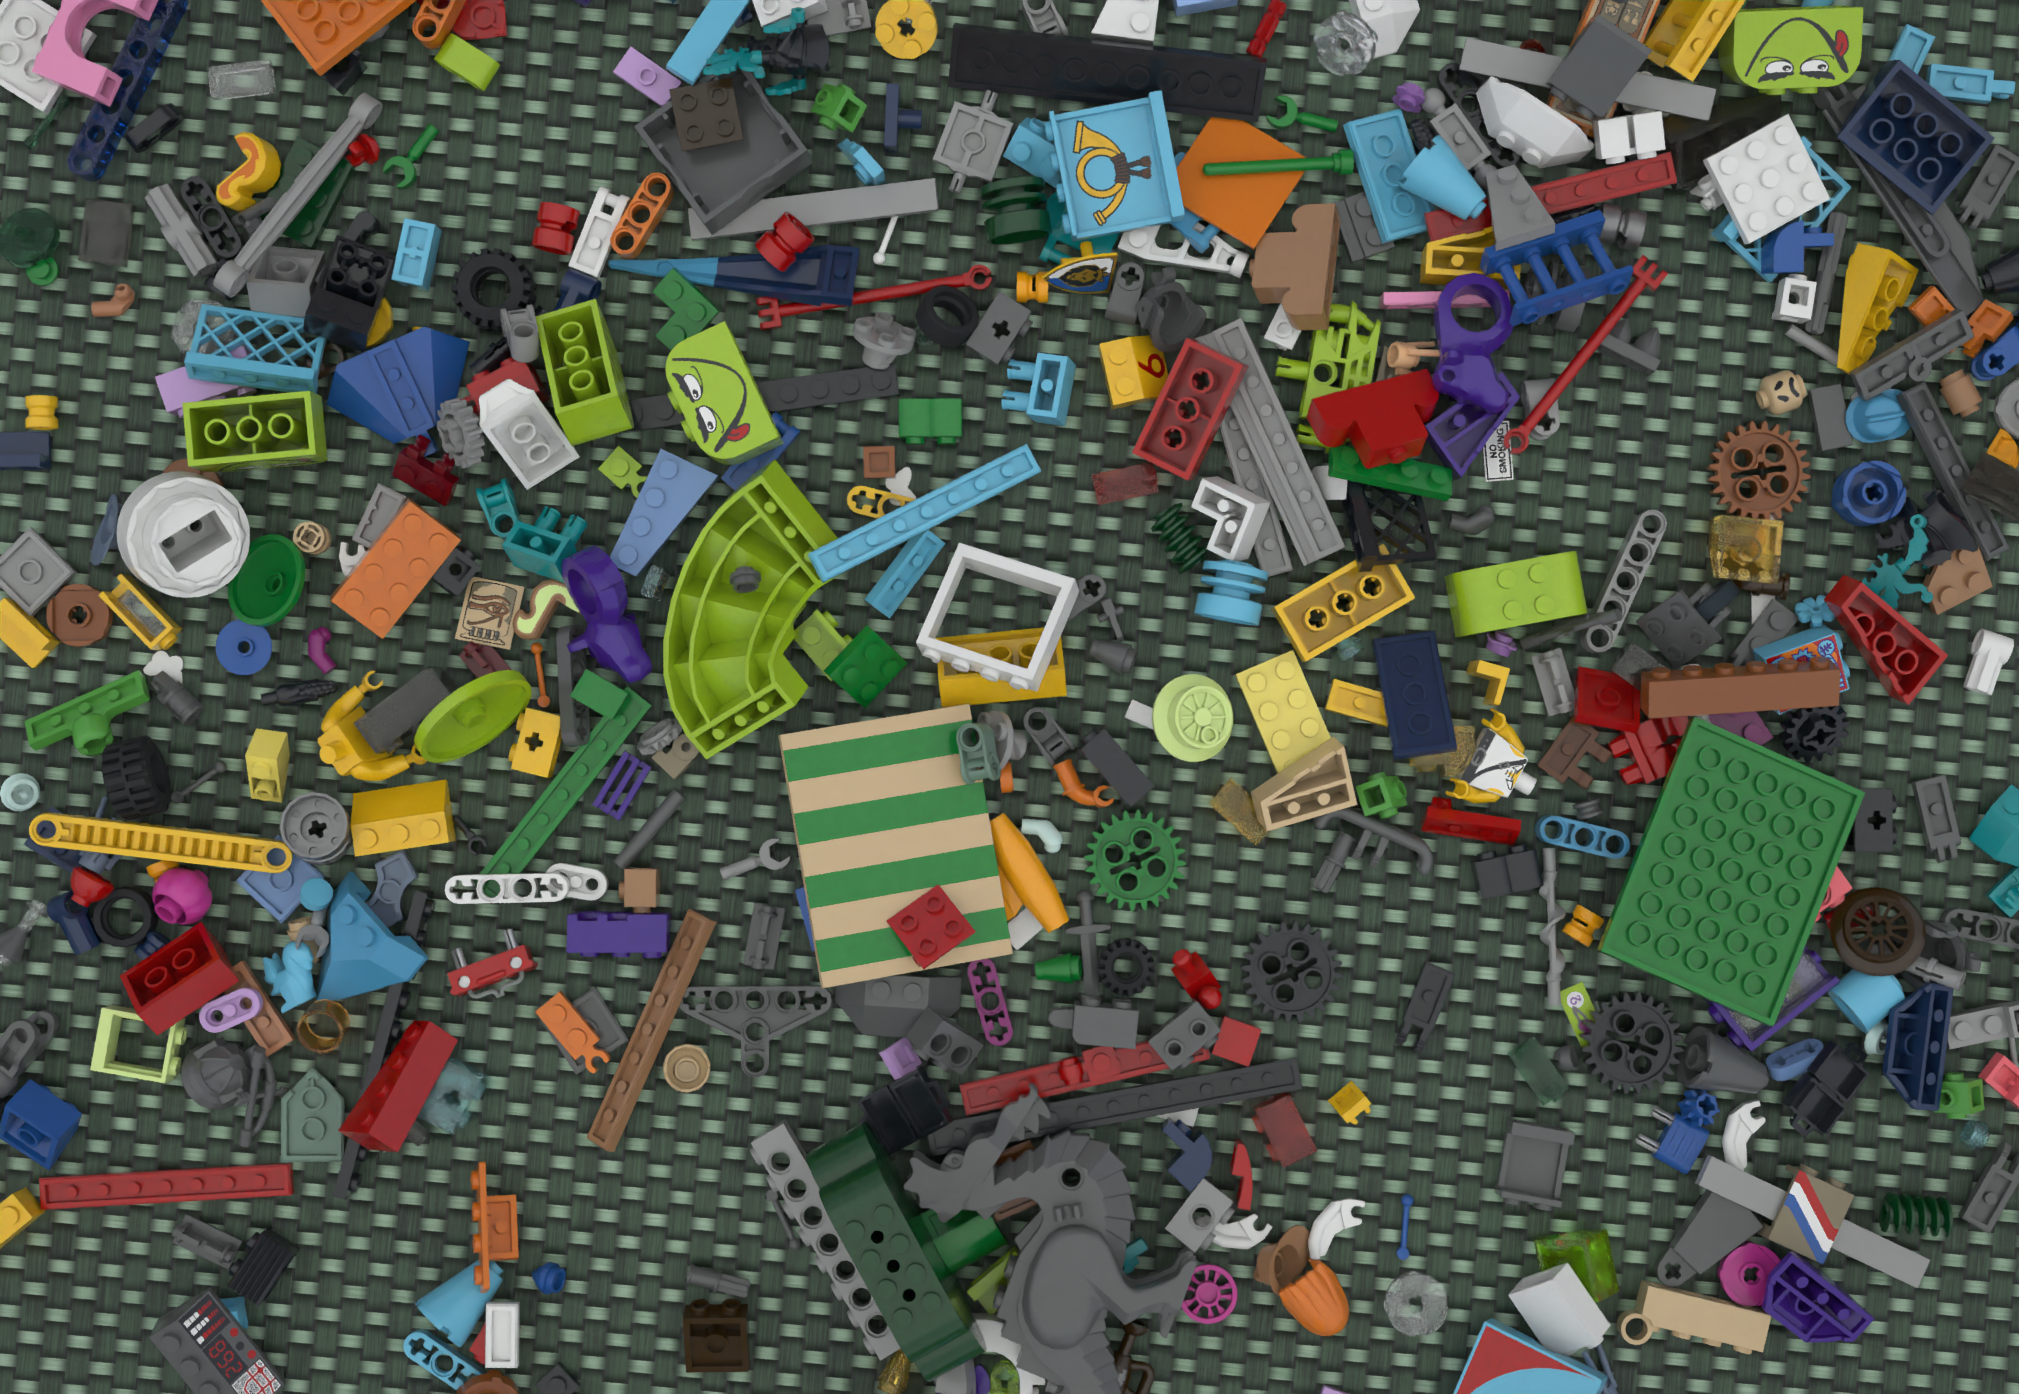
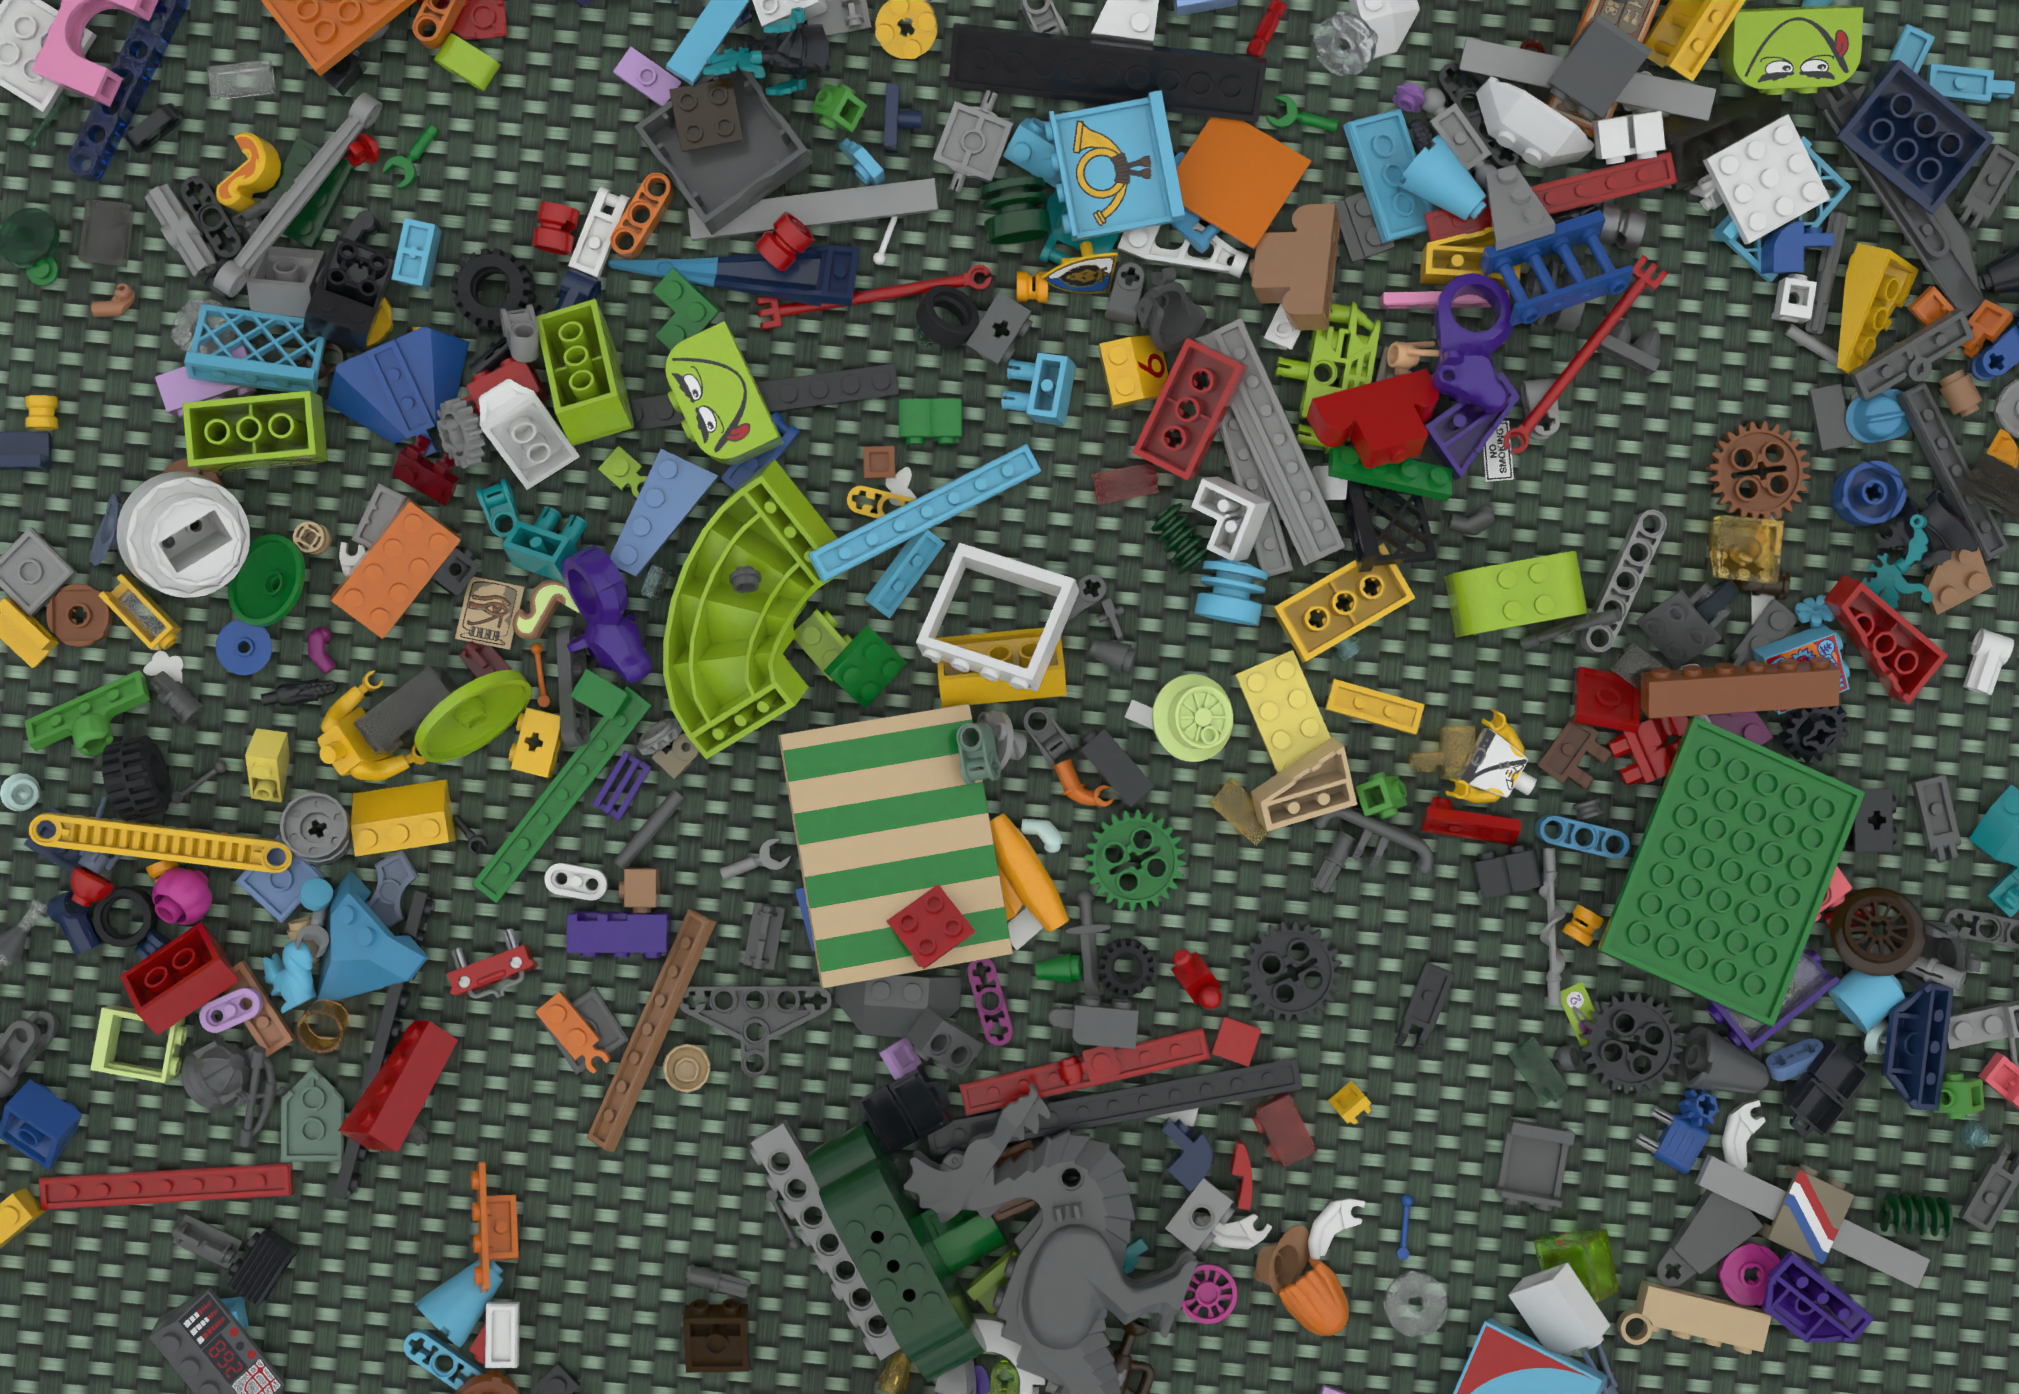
(438, 1107): clear light blue brick -> none
(507, 888): white beam -> none
(549, 1278): blue plate -> none
(882, 339): light grey plate -> none
(1006, 779): orange tile -> none
(1184, 1035): dark grey brick -> none
(1339, 162): green piece -> none
(1414, 695): dark blue tile -> none
(1497, 676): yellow panel -> none
(1500, 643): medium lavender plate -> none
(1554, 681): light grey hinge -> none
(1781, 392): tan head -> none

